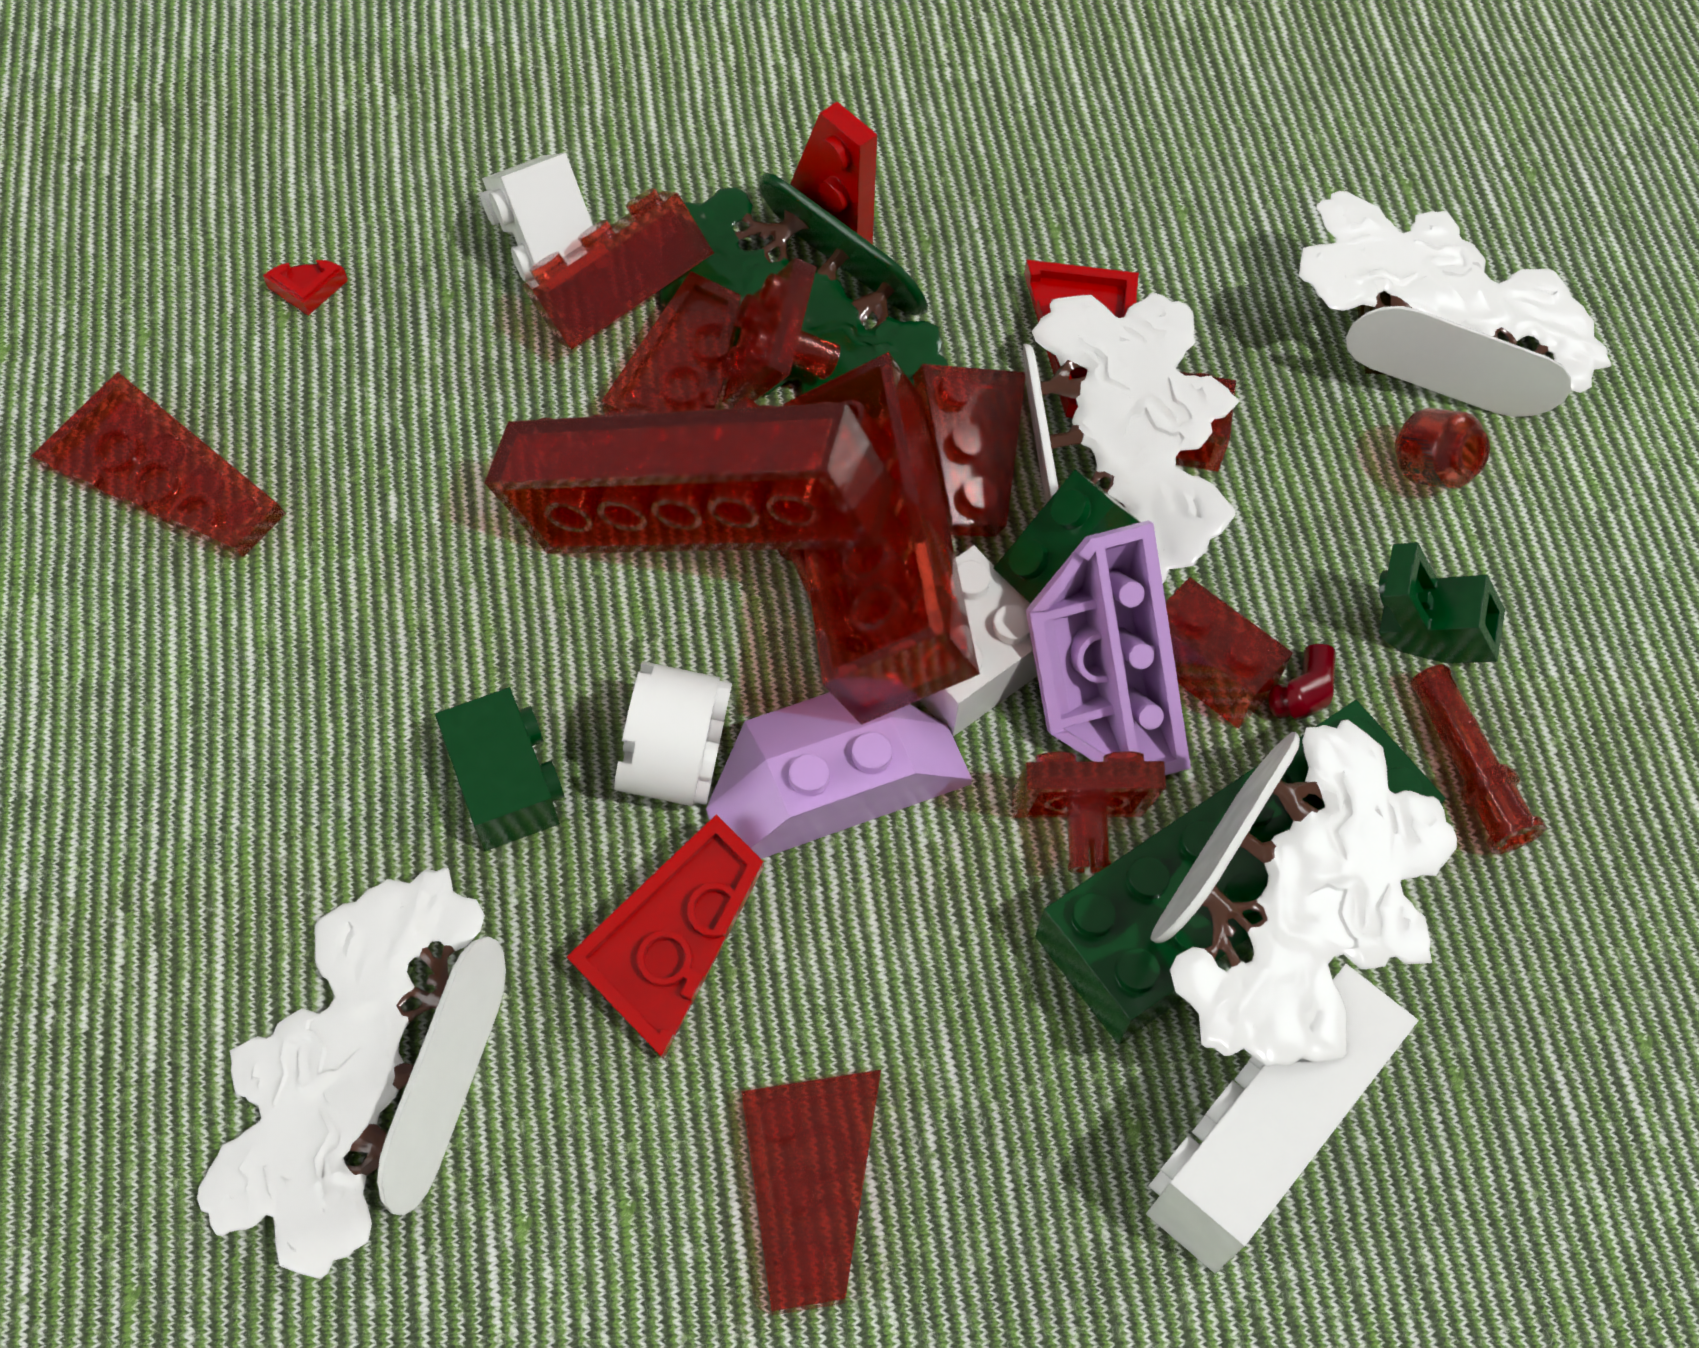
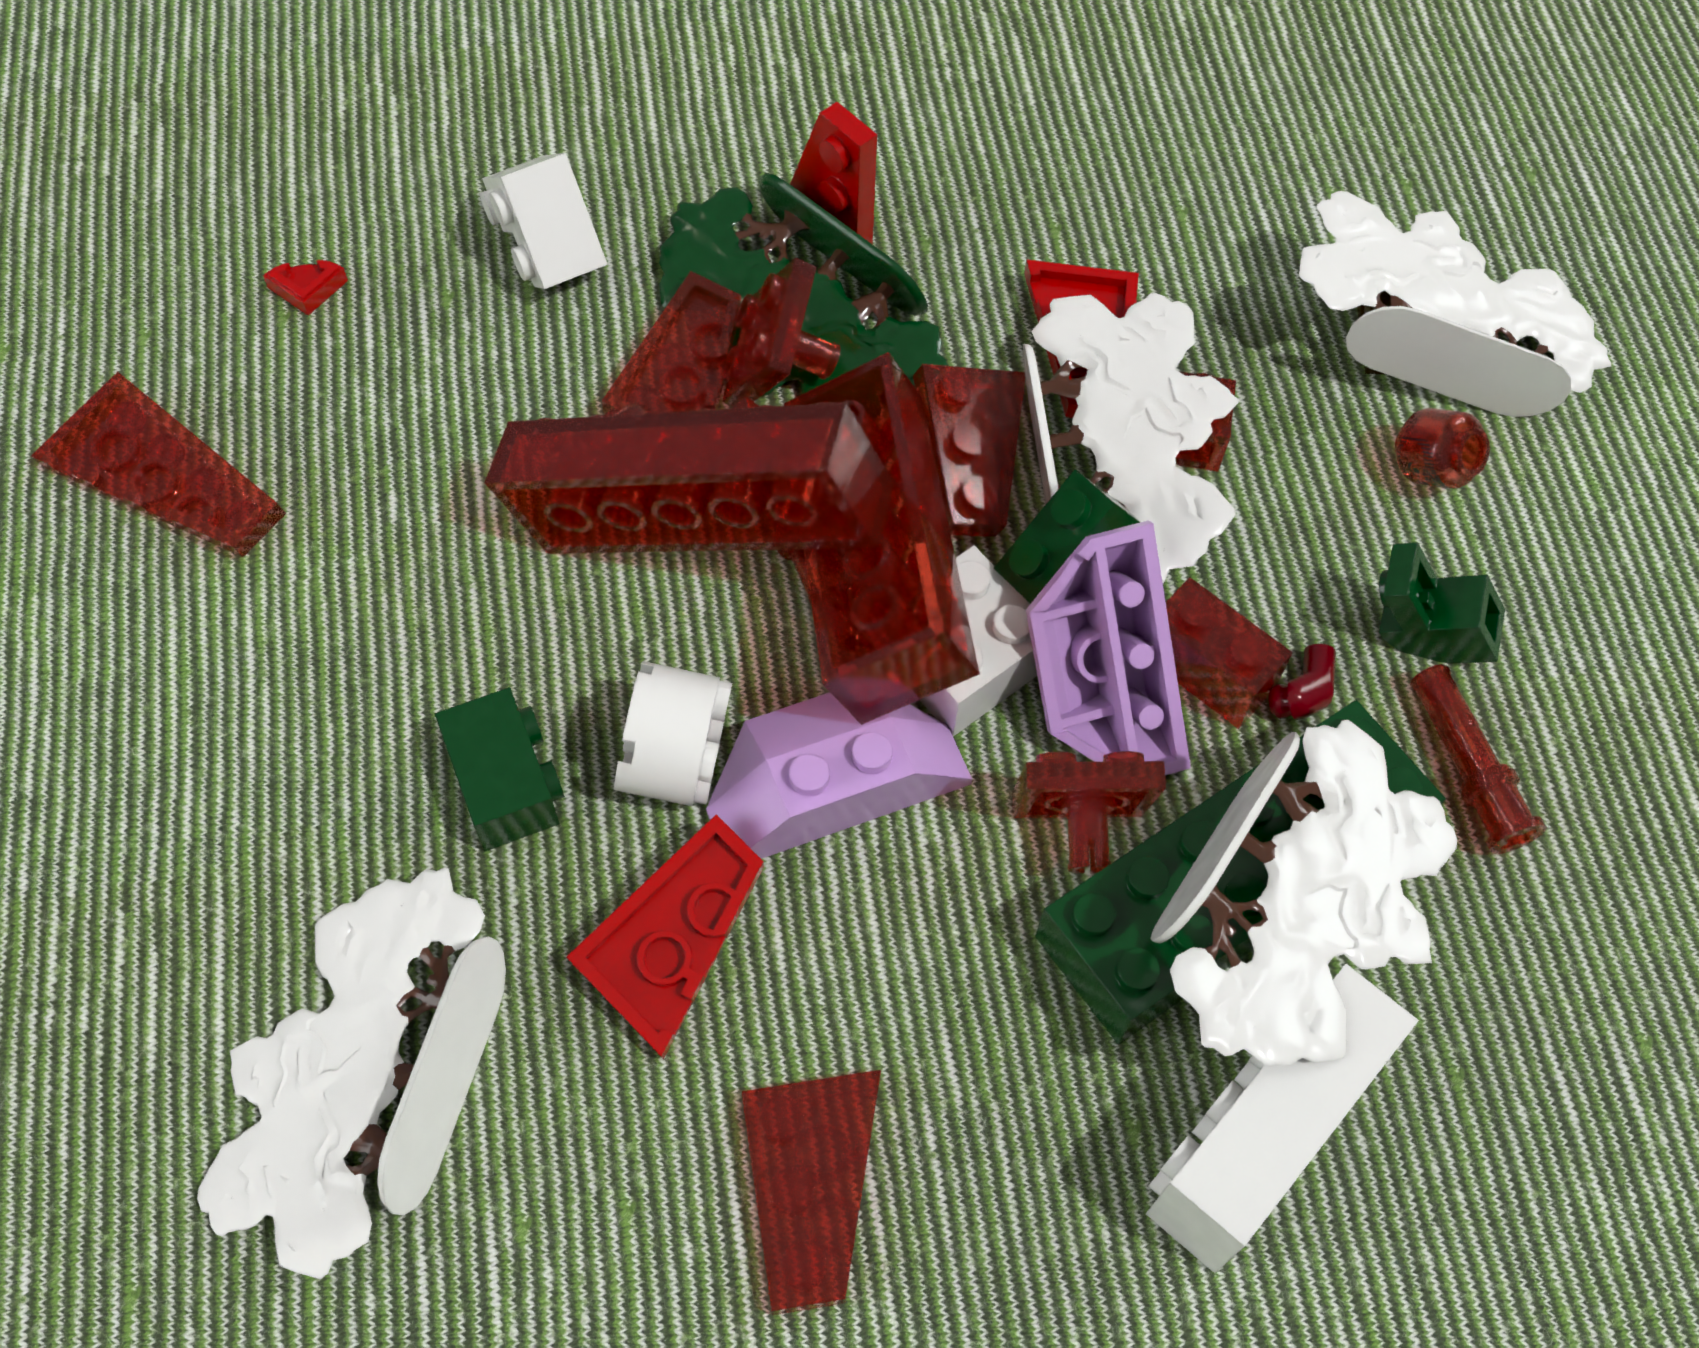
(616, 266): clear red brick -> none

